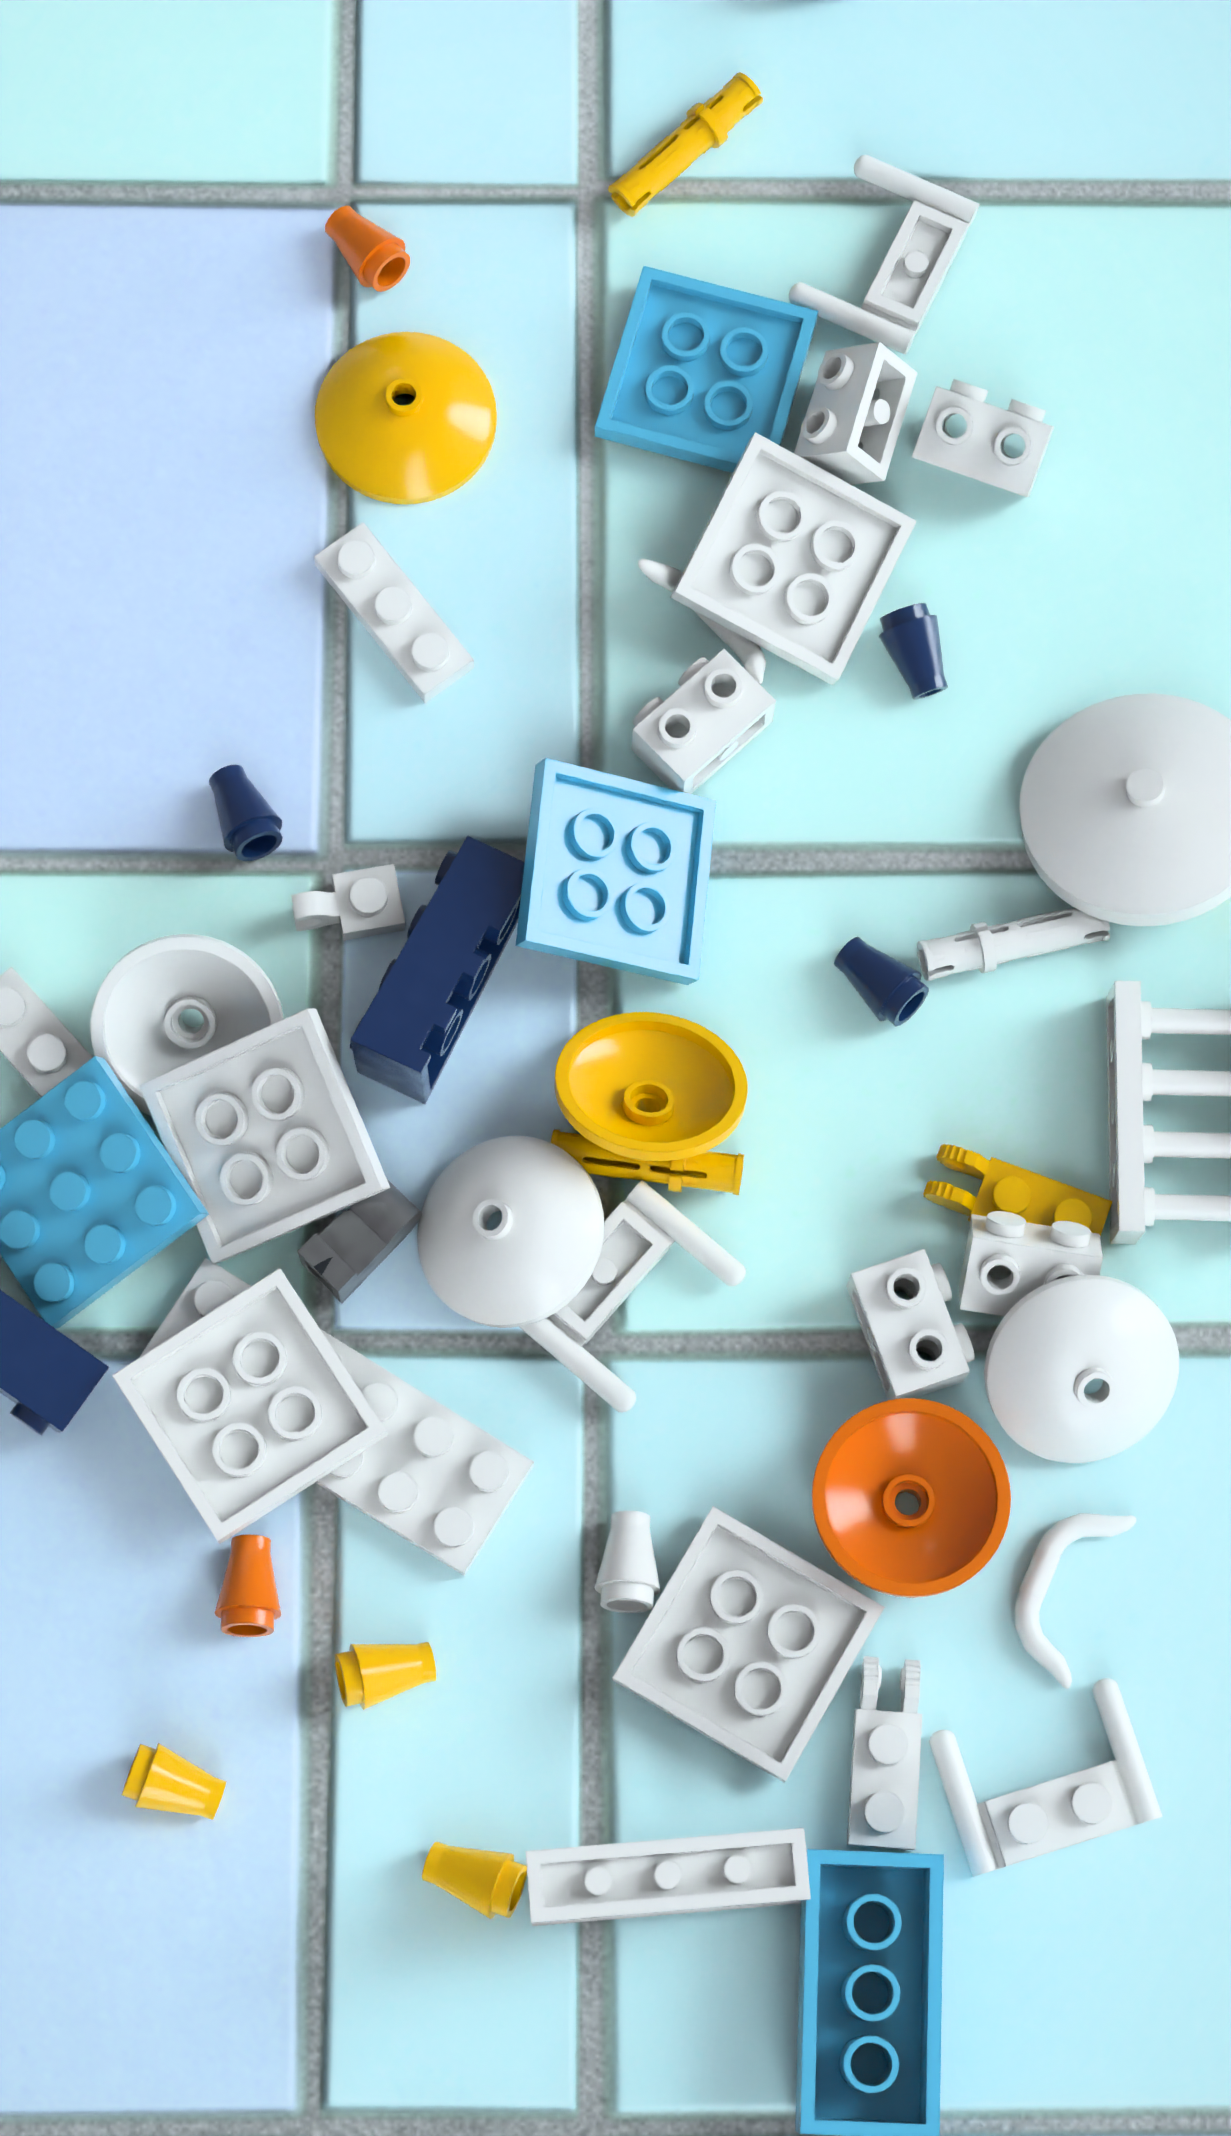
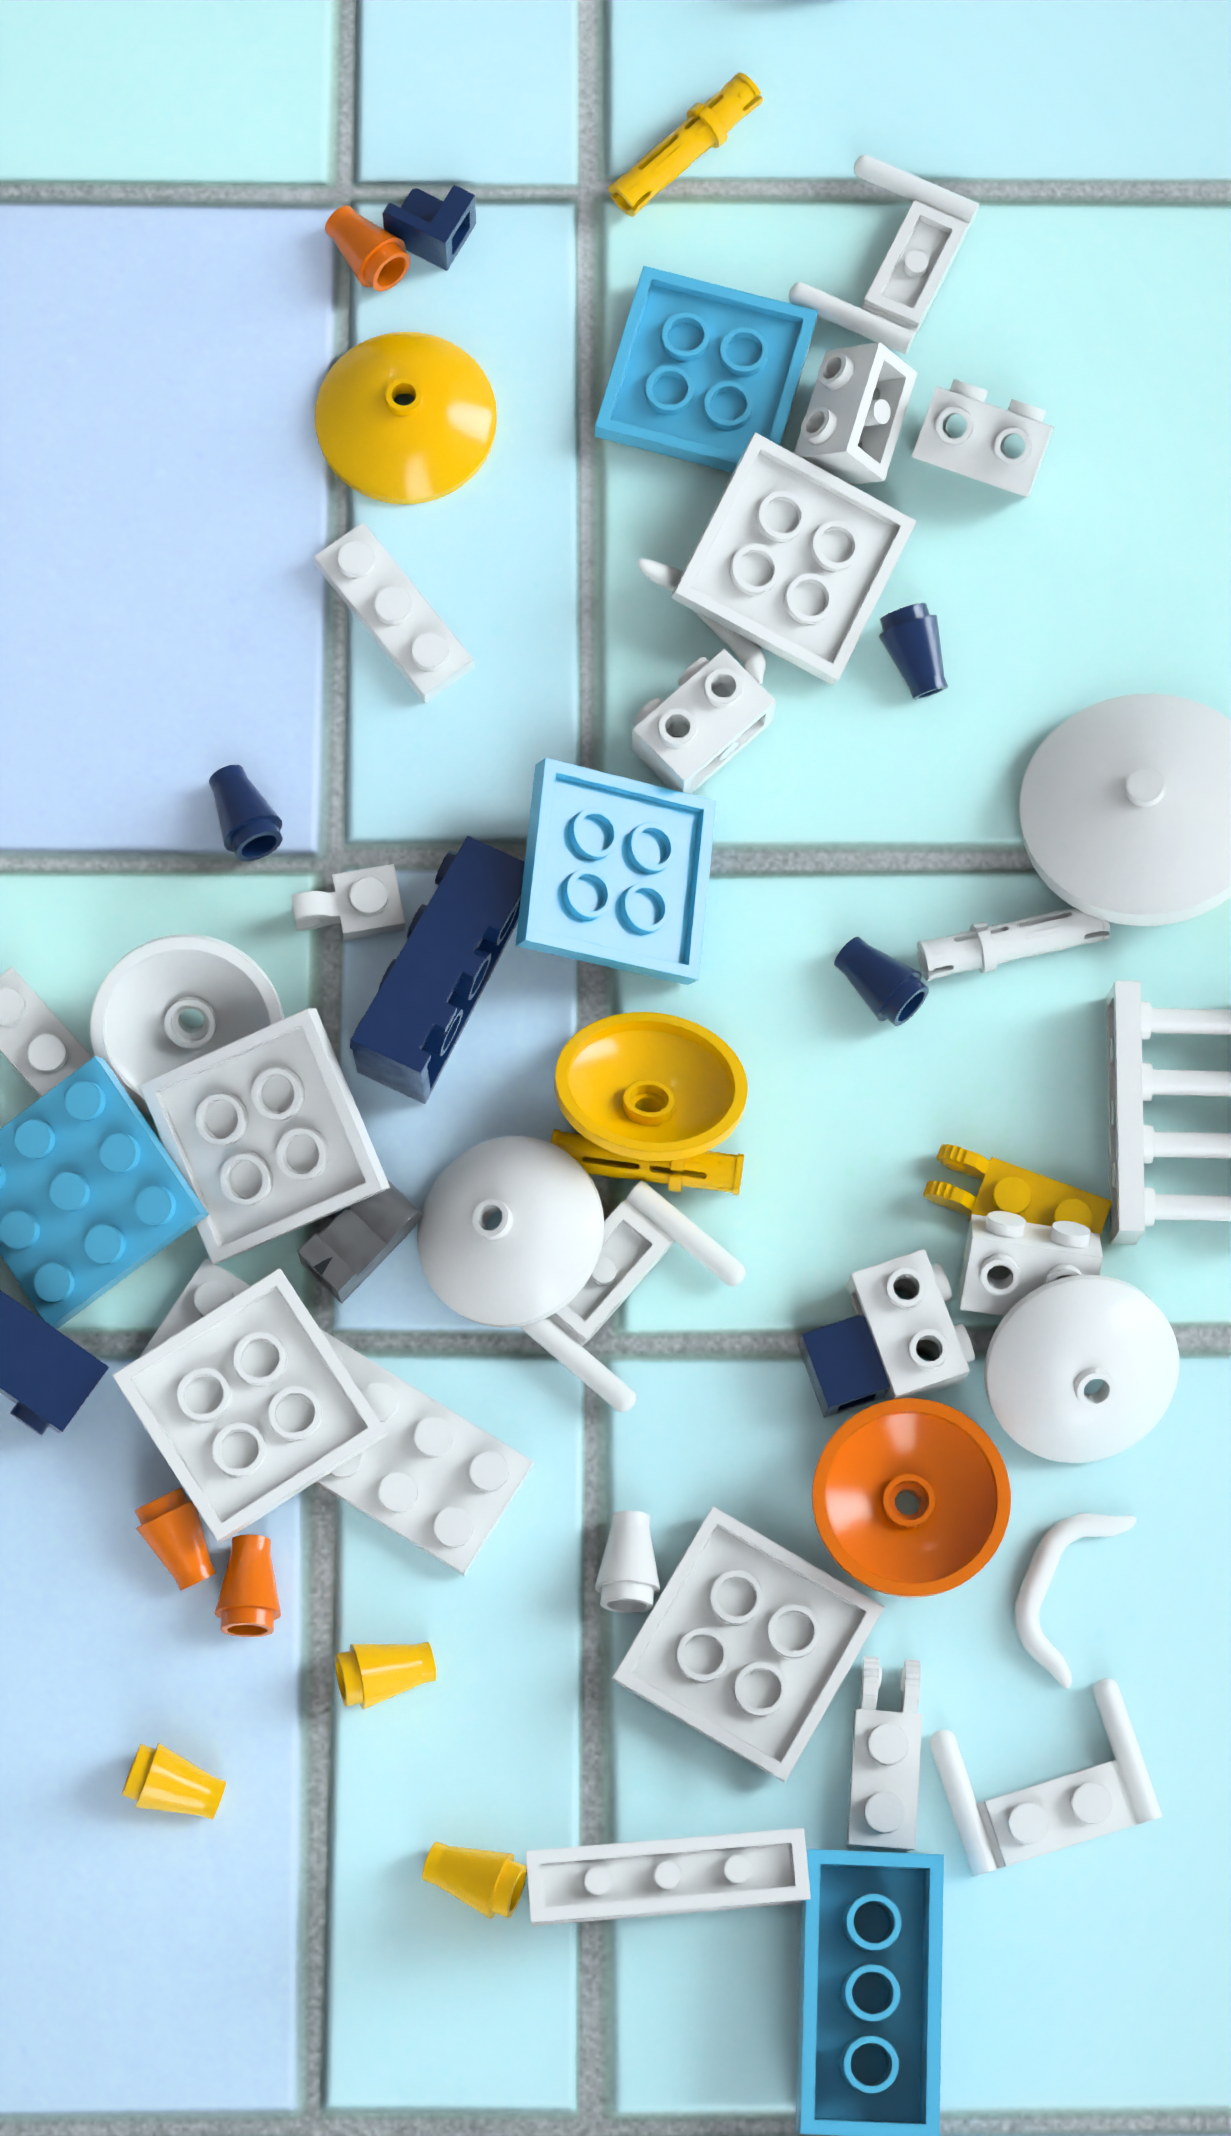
(177, 1537): none -> orange cone
(433, 226): none -> dark blue panel
(843, 1365): none -> dark blue panel

